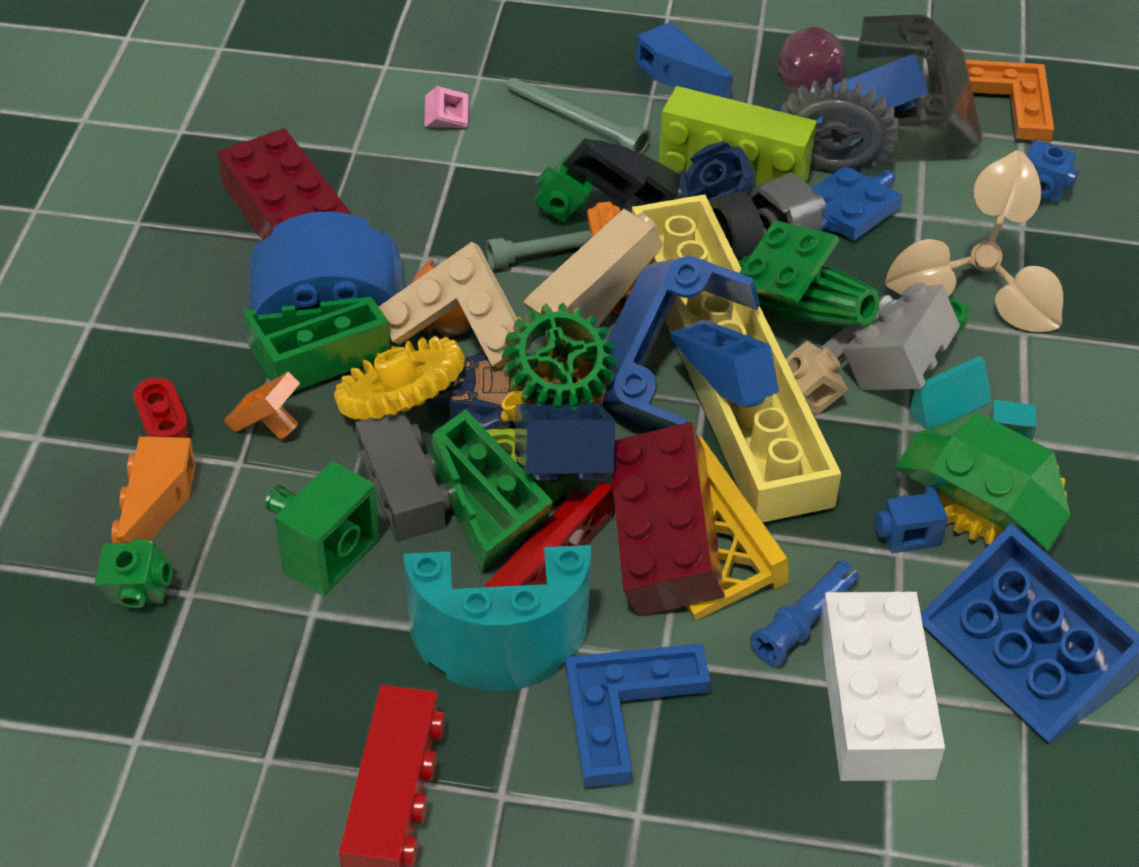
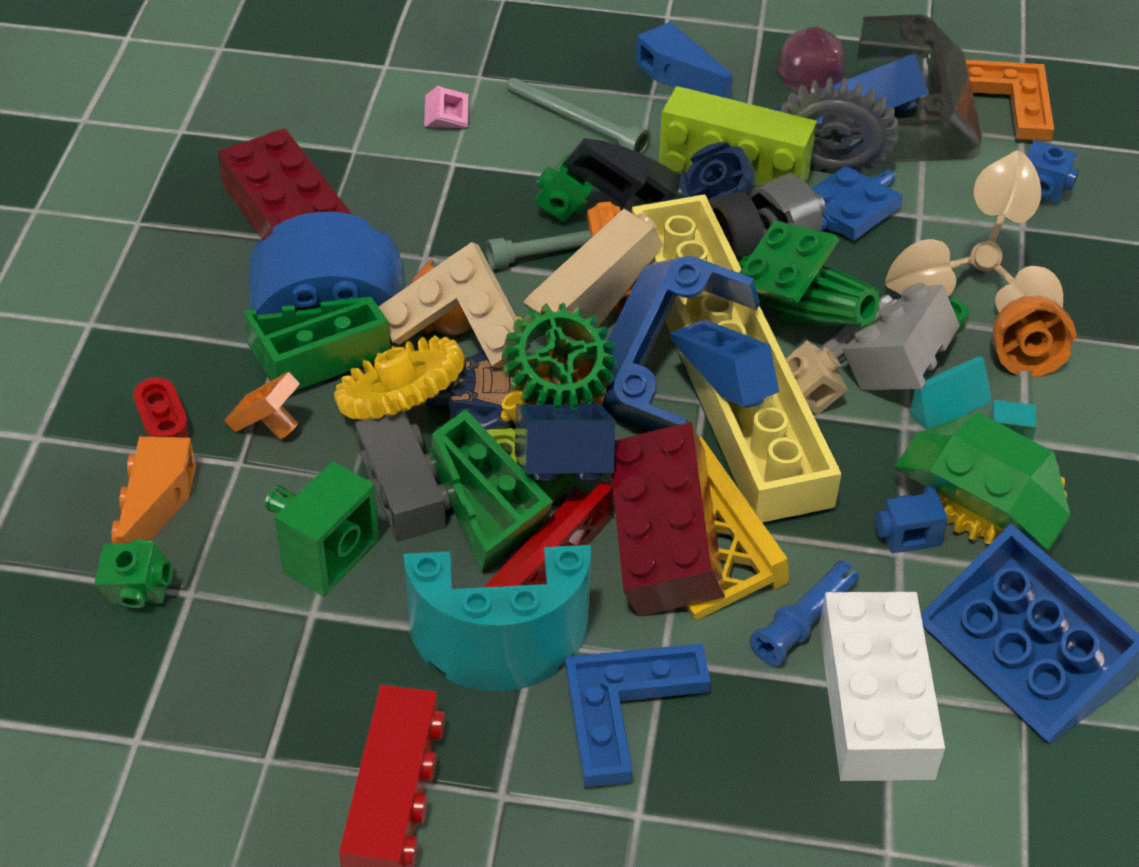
(1033, 335): none -> orange cylinder

